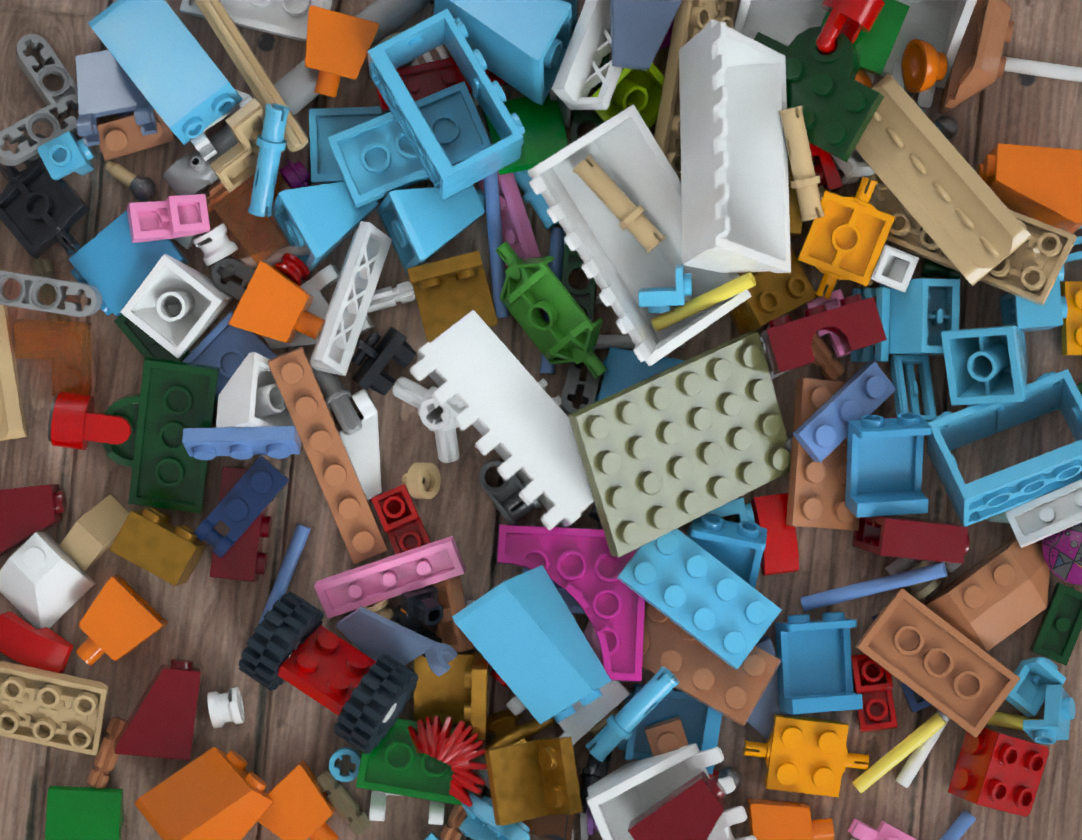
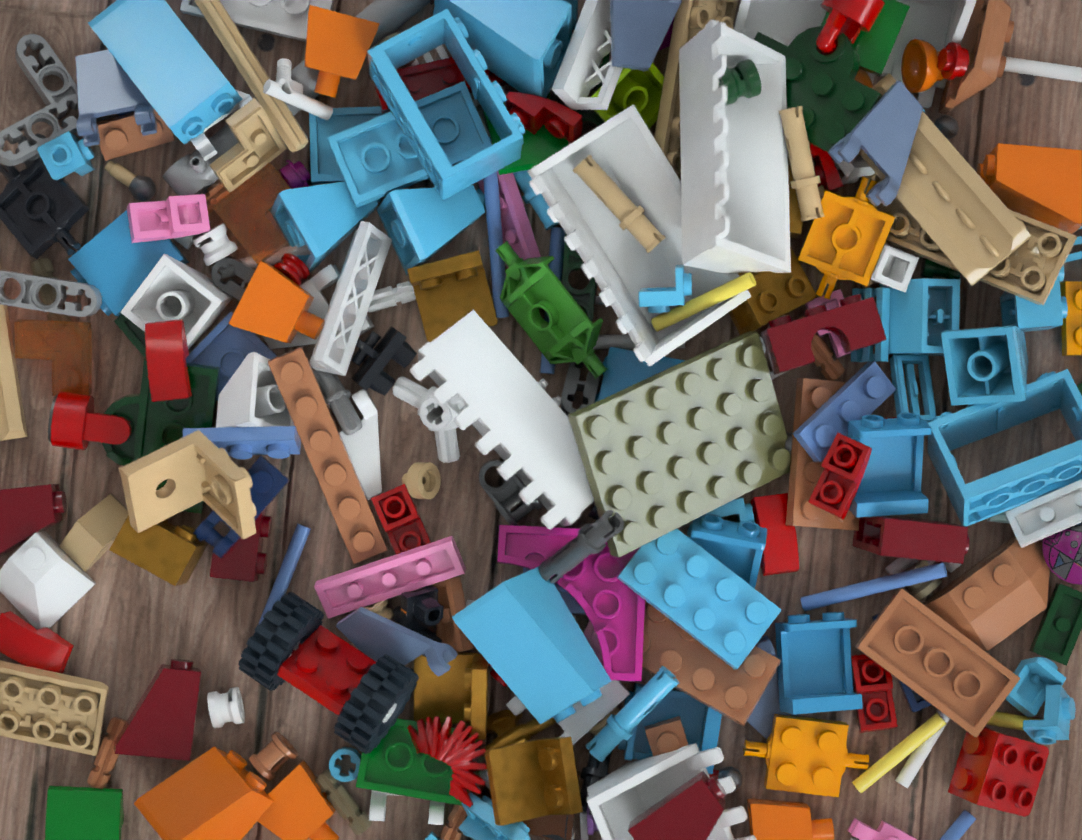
(117, 622): orange torso -> none
(167, 360): none -> red slope
(194, 474): none -> tan bracket
(270, 145): medium azure pin -> none
(273, 756): none -> nougat bush
(292, 92): none -> white hose
(540, 111): none -> red slope
(590, 540): none -> dark grey pin
(741, 81): none -> dark green wheel
(841, 475): none -> red slope
(886, 138): none -> sand blue flag
(953, 61): none -> red plate

